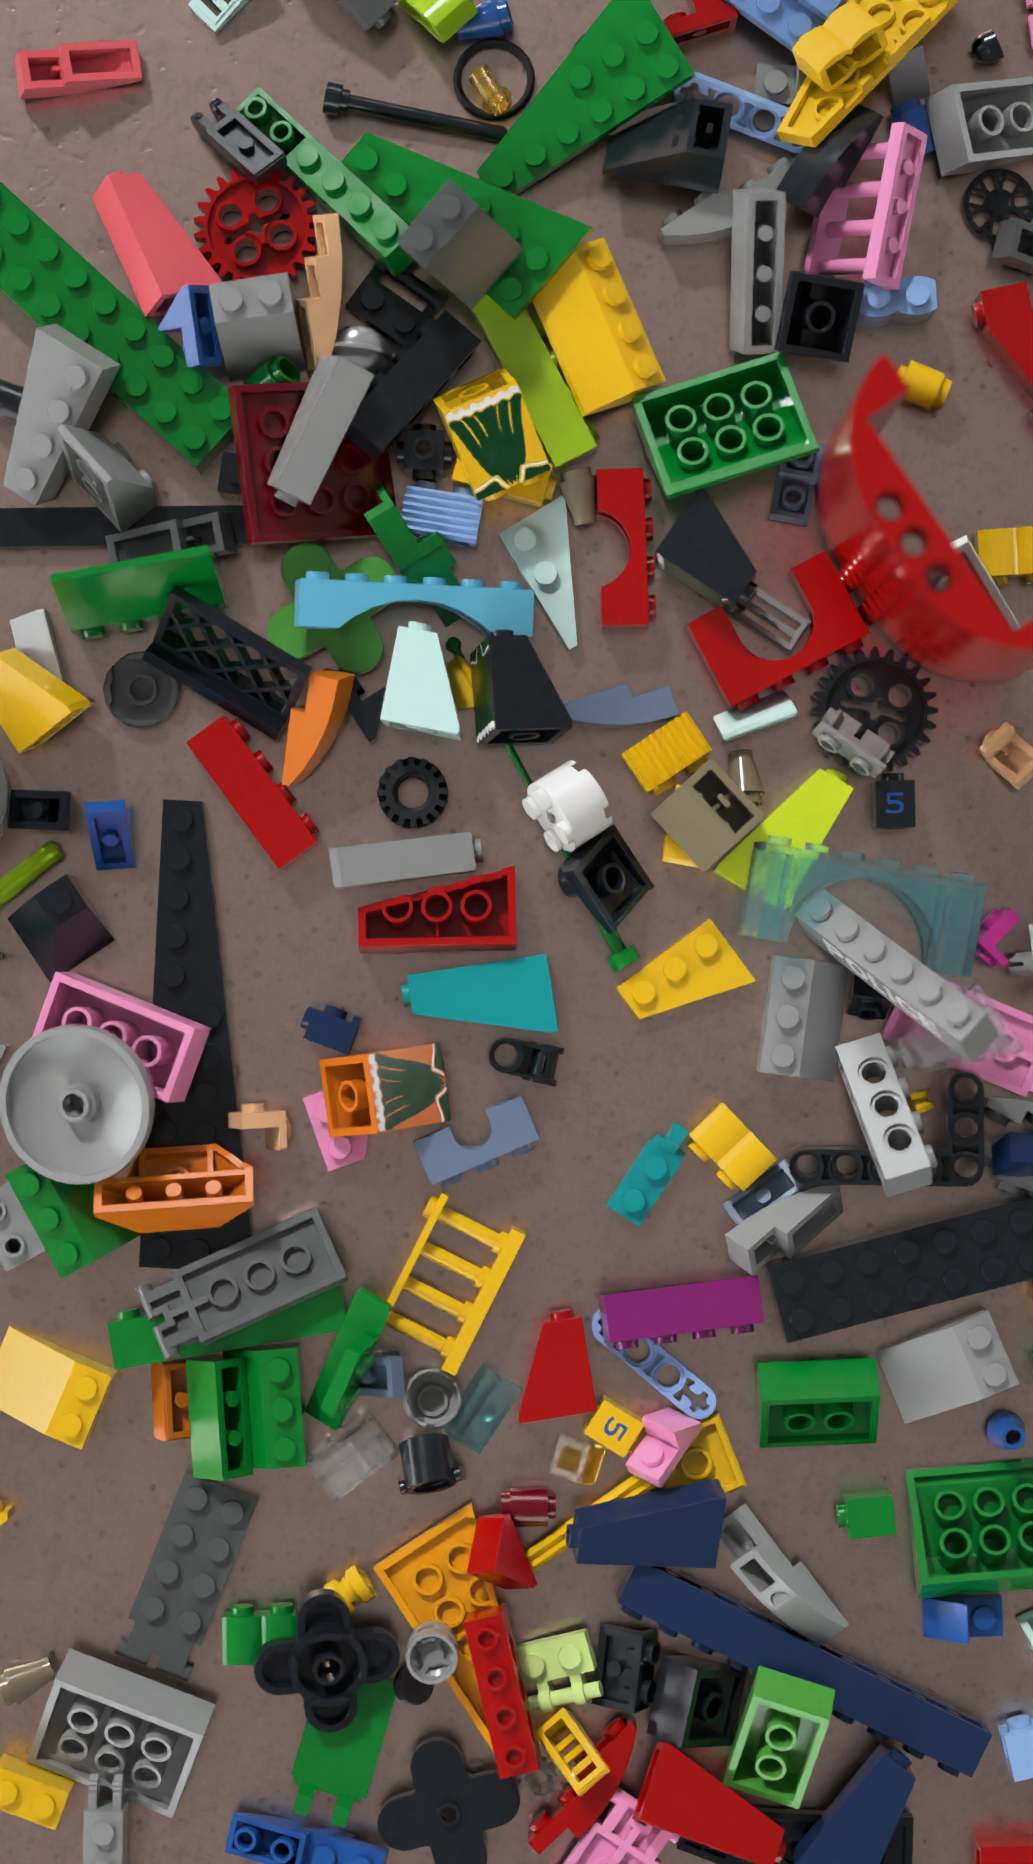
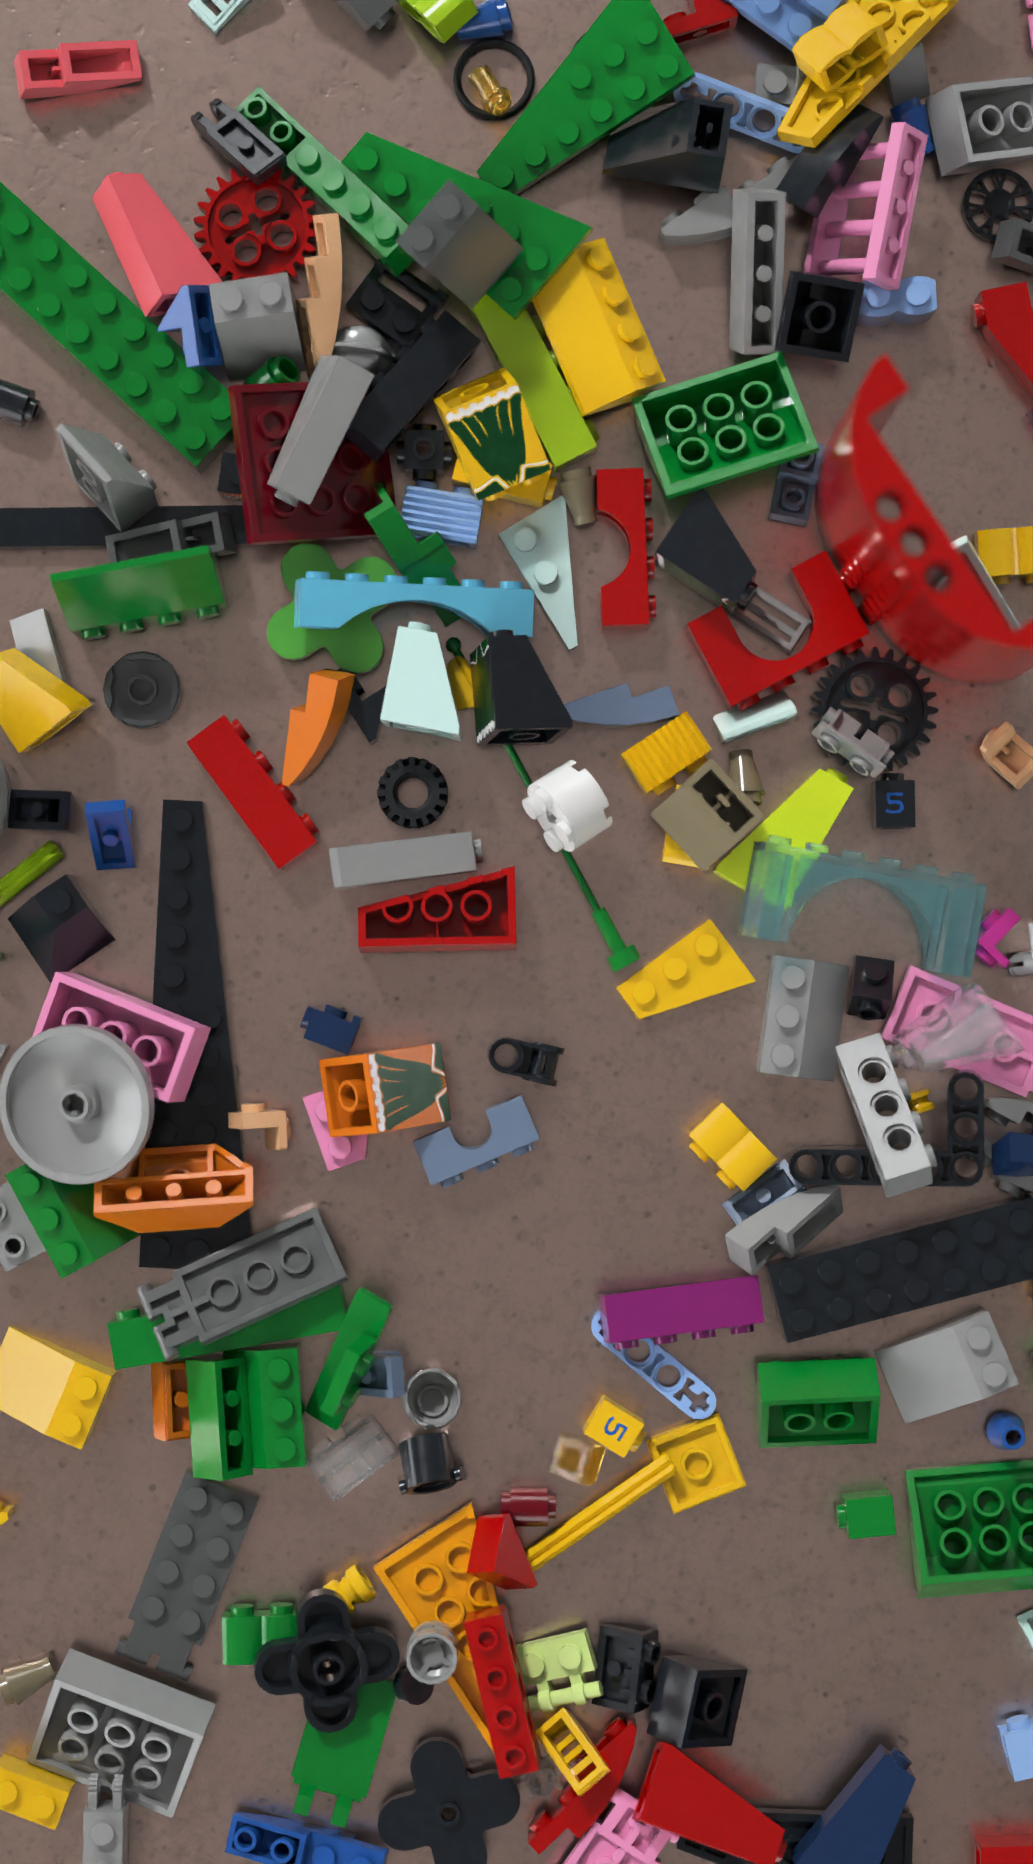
(64, 386): light grey wedge -> none
(219, 677): black fence -> none
(341, 100): black piece -> none
(482, 1408): clear light blue slope -> none
(486, 1280): yellow fence -> none
(492, 993): teal slope -> none
(559, 1371): red slope -> none
(605, 878): black slope -> none
(649, 1175): teal hinge -> none
(652, 1529): dark blue slope -> none
(663, 1446): bright pink slope -> none
(756, 1640): dark blue brick -> none
(779, 1737): bright green brick -> none
(783, 1588): light grey slope -> none
(898, 976): light grey brick -> none
(925, 384): yellow brick -> none
(962, 1617): blue slope -> none
(987, 48): black hinge -> none

